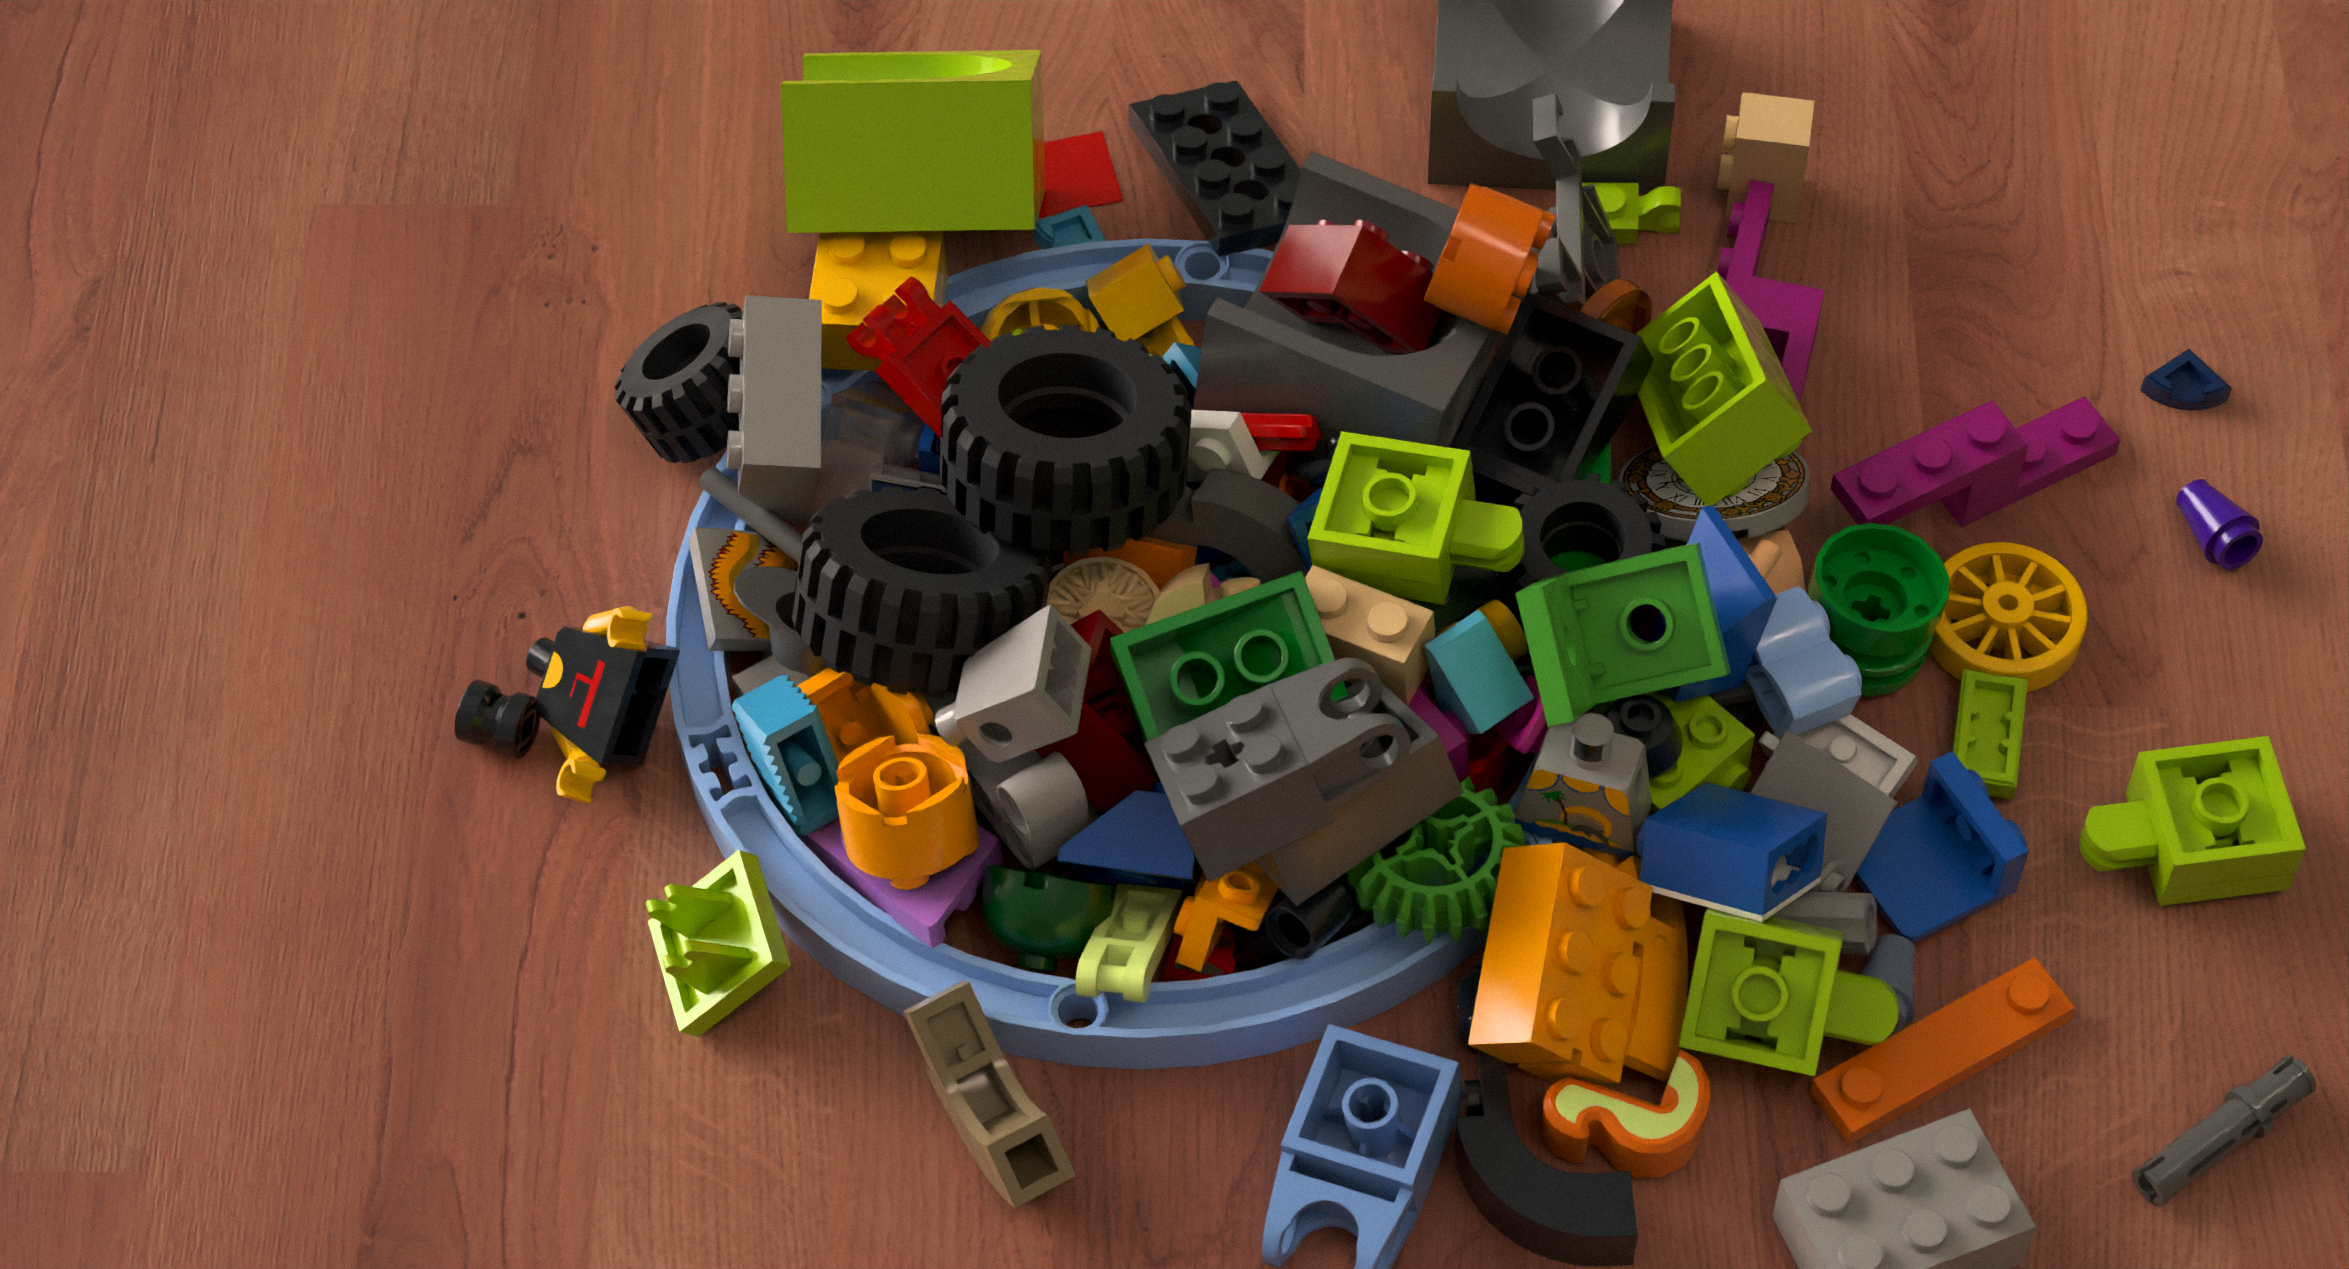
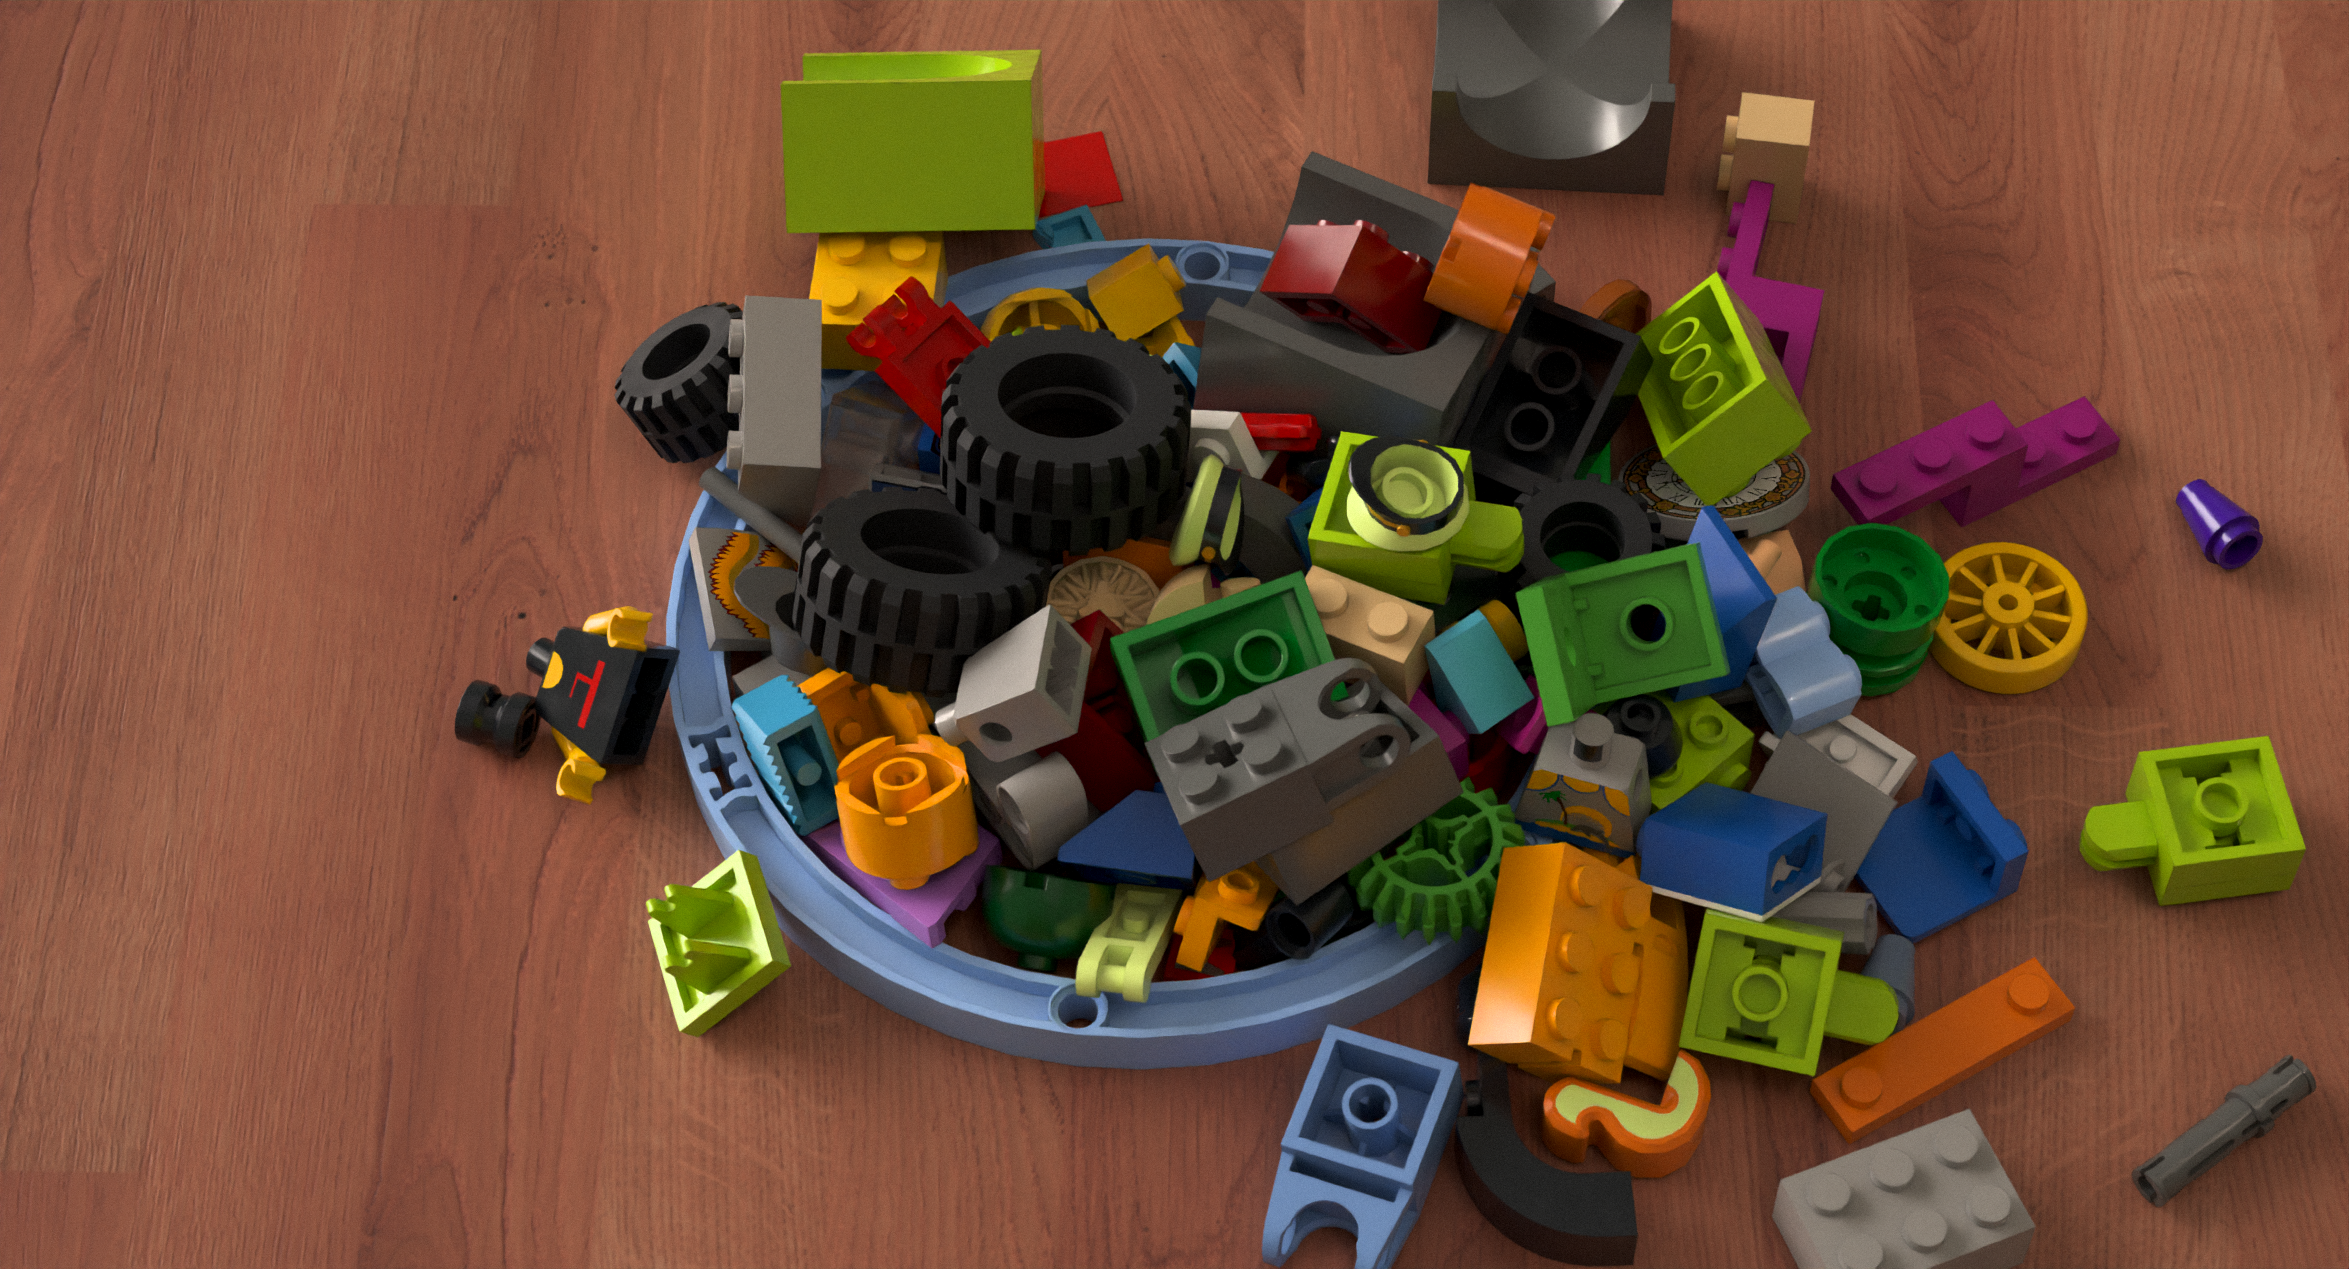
(984, 1099): dark tan arch -> none
(1198, 163): black plate -> none
(1211, 519): none -> piece
(1405, 494): none -> yellowish green piece
(1583, 247): dark grey wing -> none
(1629, 213): lime plate -> none
(1990, 728): lime plate -> none
(2186, 384): dark blue tile -> none

